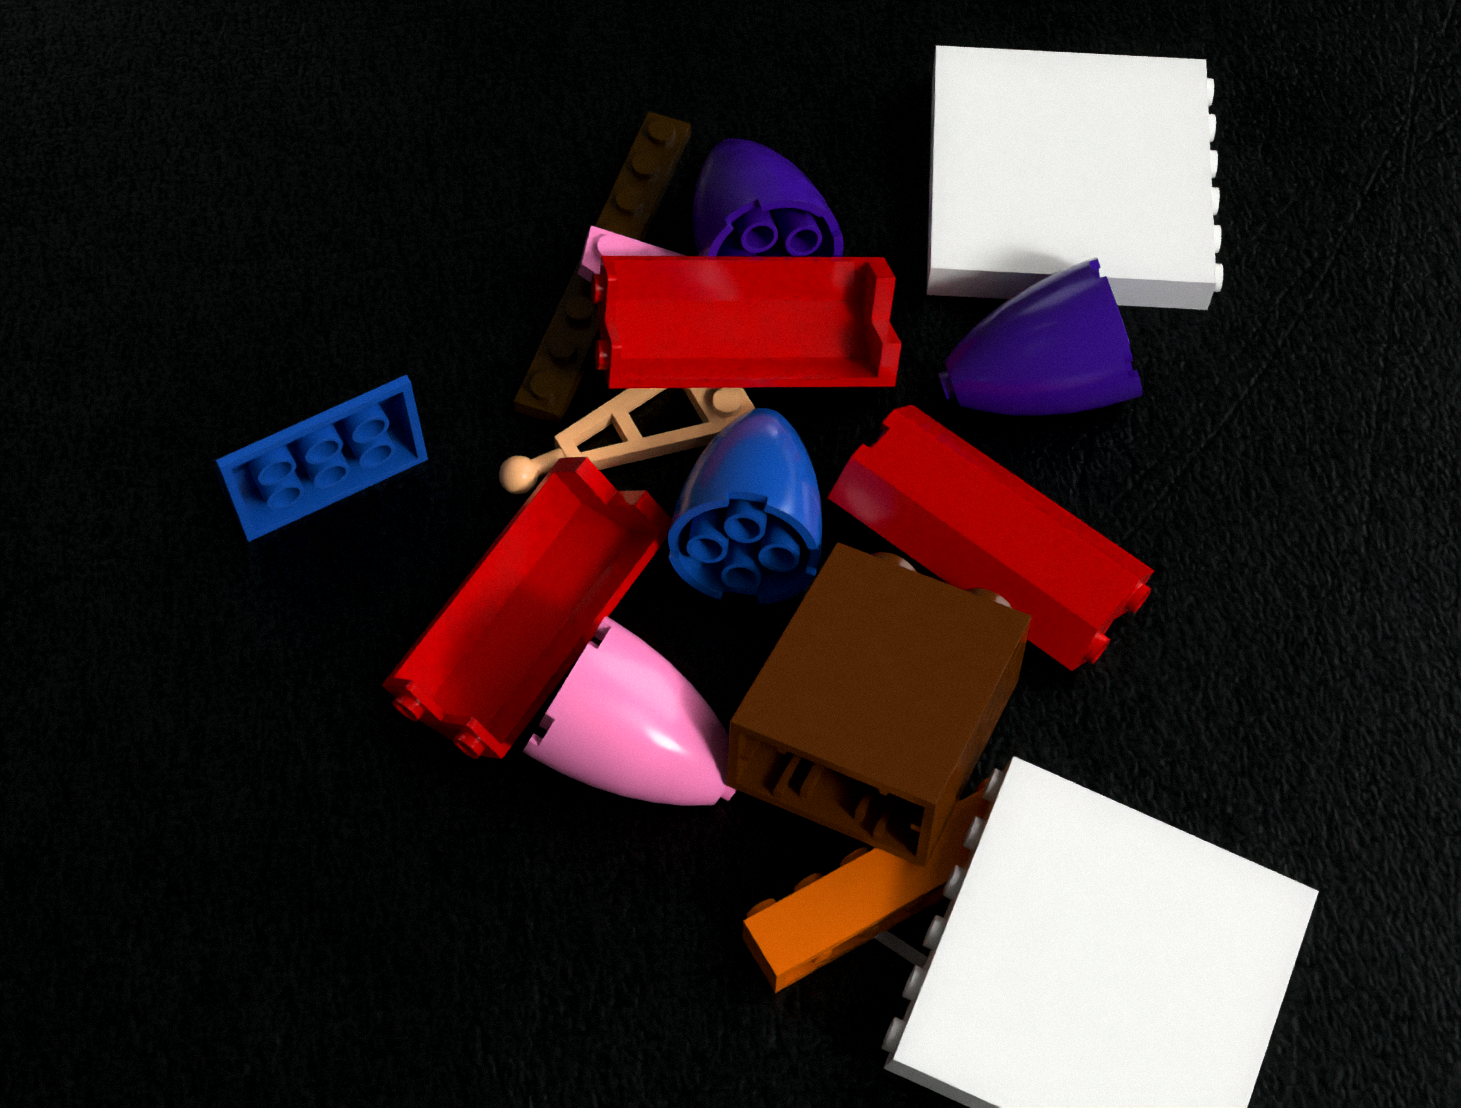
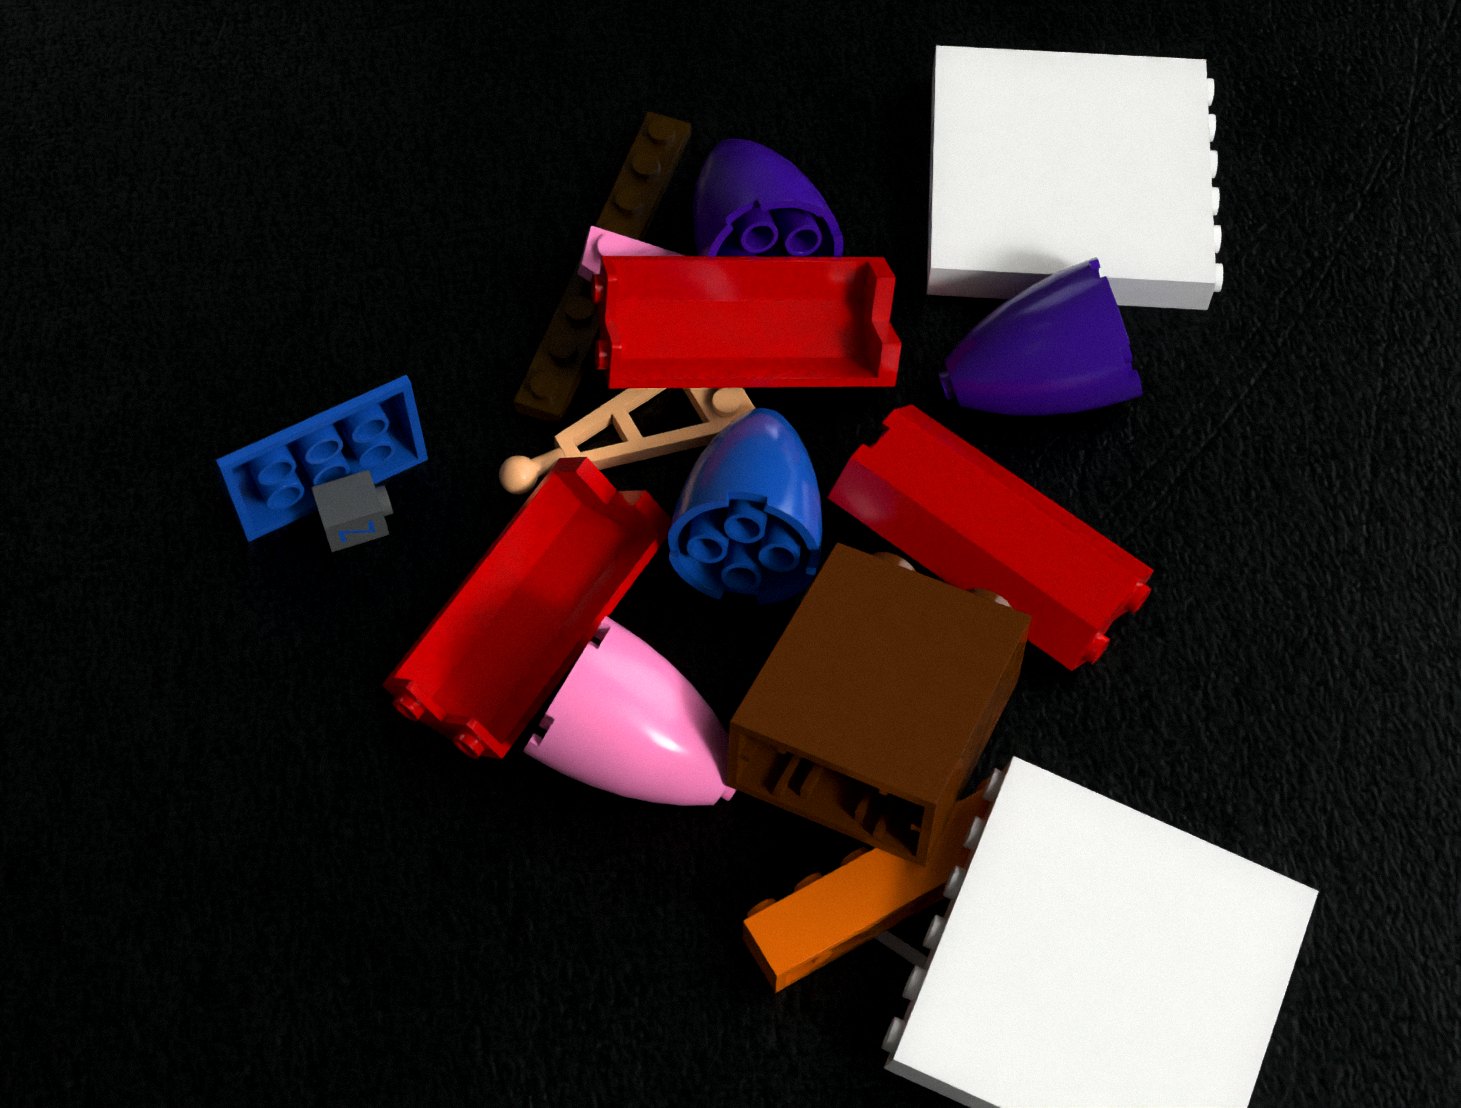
(352, 510): none -> dark grey brick

